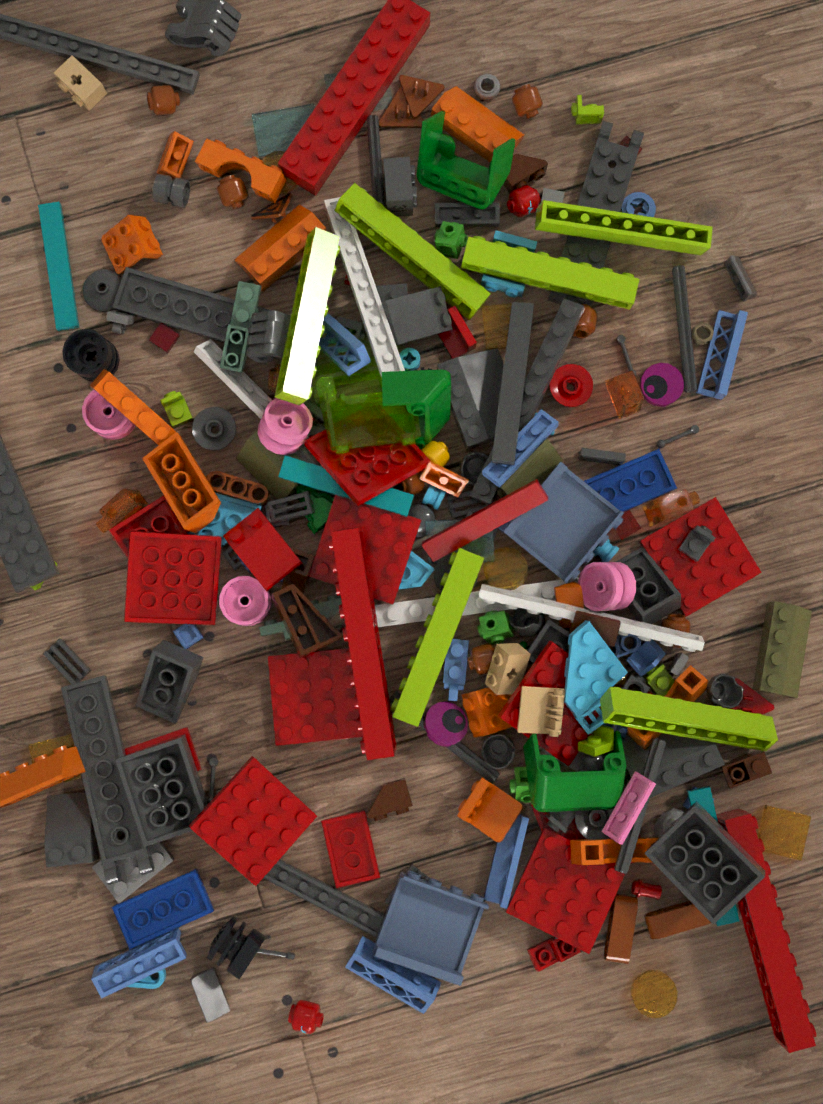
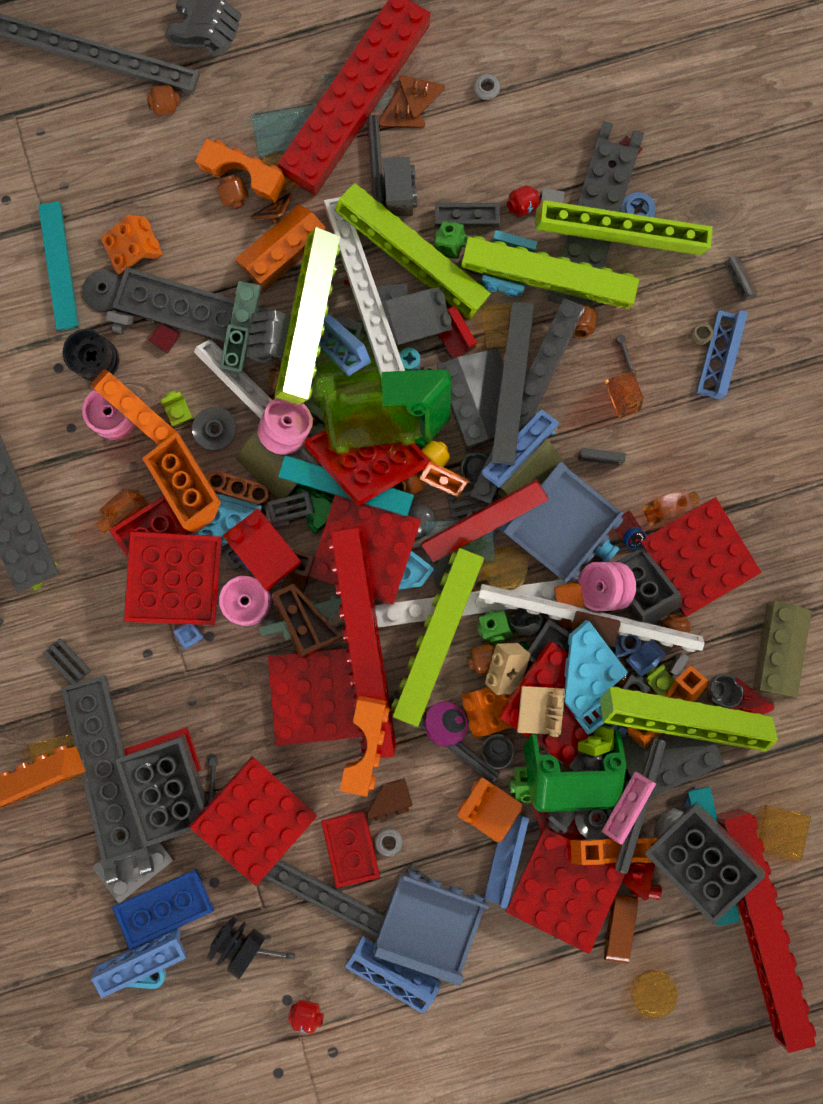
(69, 830): dark grey slope -> none
(80, 83): tan brick -> none
(168, 680): dark grey slope -> none
(170, 190): dark grey wheel -> none
(175, 155): orange slope -> none
(210, 994): flat silver slope -> none
(357, 775): none -> orange arch
(389, 852): none -> light grey piece
(434, 497): medium azure wheel -> none
(455, 176): green windscreen -> none
(455, 668): medium blue hinge -> none
(474, 123): orange slope -> none
(524, 170): reddish brown slope -> none
(527, 101): dark orange head -> none
(549, 952): red slope -> none
(574, 375): red dish -> none
(586, 114): lime bracket -> none
(633, 537): none -> tile
(634, 481): blue tile -> none
(640, 878): none -> red piece
(661, 384): magenta tile -> none
(674, 920): dark orange beam -> none
(684, 329): dark grey axle -> none
(693, 430): dark grey hinge -> none
(696, 542): dark grey bracket -> none
(746, 768): reddish brown slope -> none

